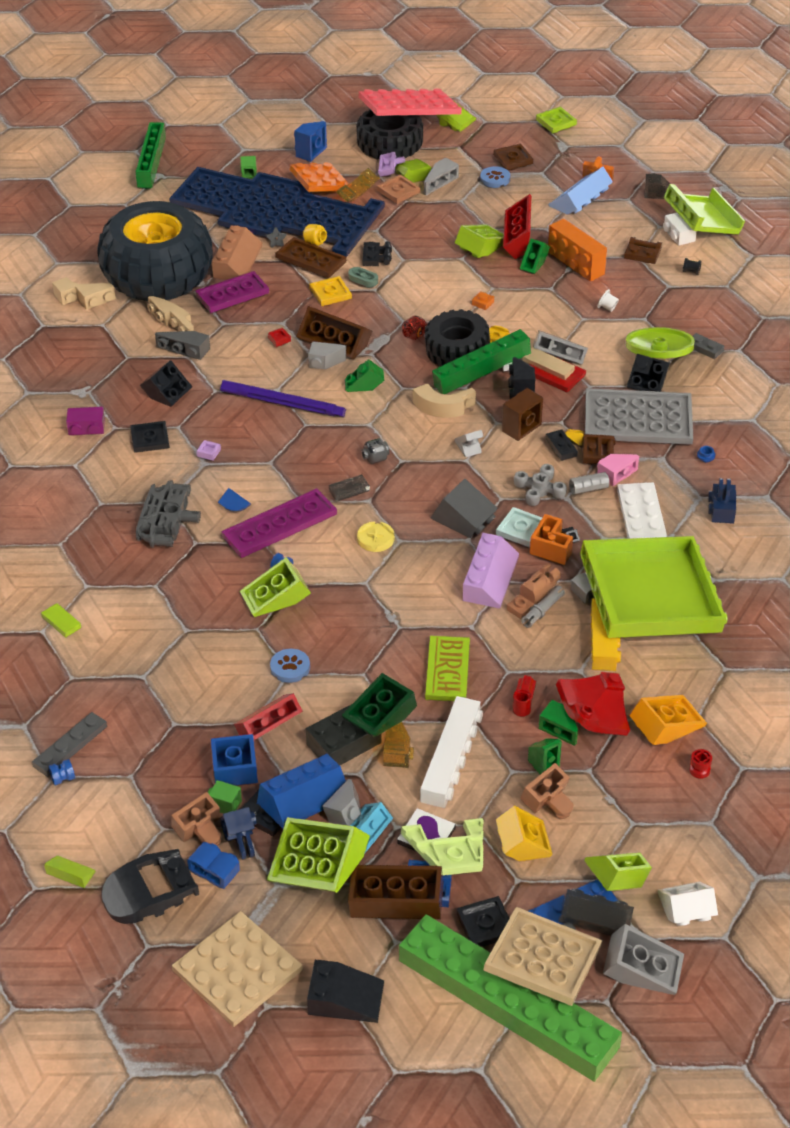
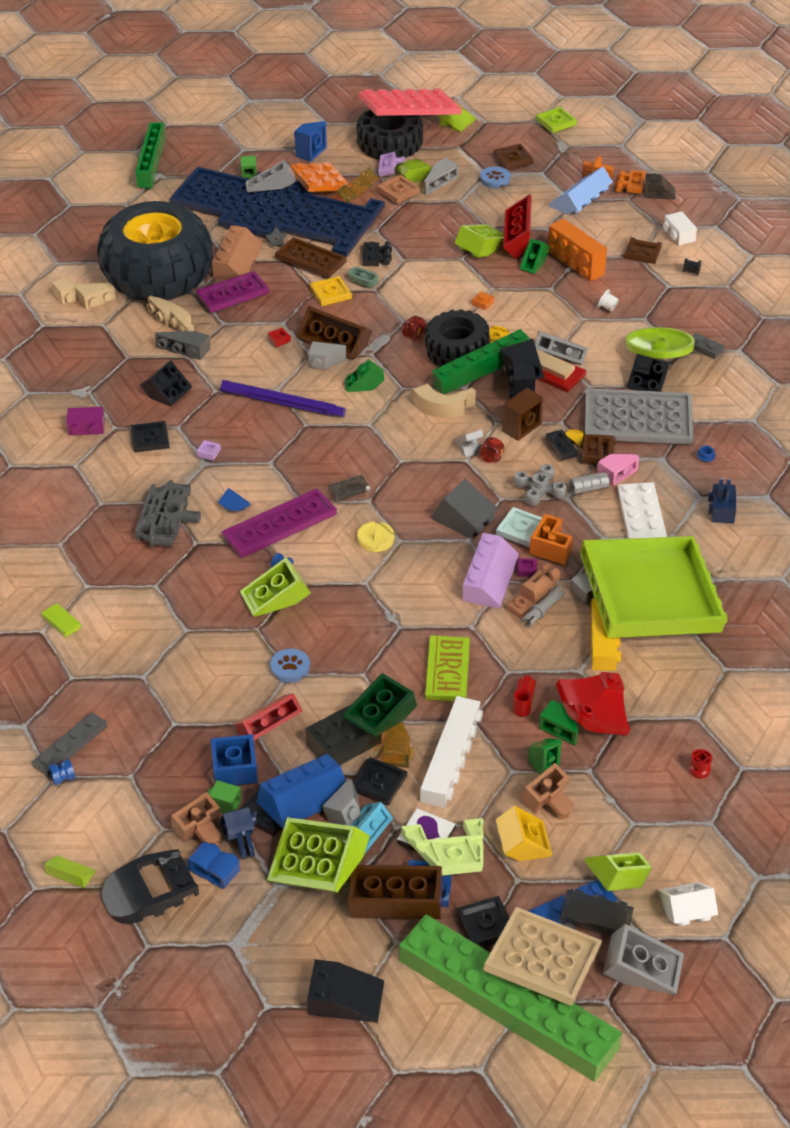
(237, 968): tan plate -> none
(273, 178): none -> light grey slope
(314, 234): yellow head -> none
(375, 451): dark grey head -> none
(379, 781): none -> black tile
(491, 450): none -> clear red head
(524, 351): none -> black slope
(527, 567): none -> magenta tile
(570, 531): black piece -> none
(631, 181): none -> orange plate
(666, 718): light orange slope -> none
(705, 212): lime panel -> none

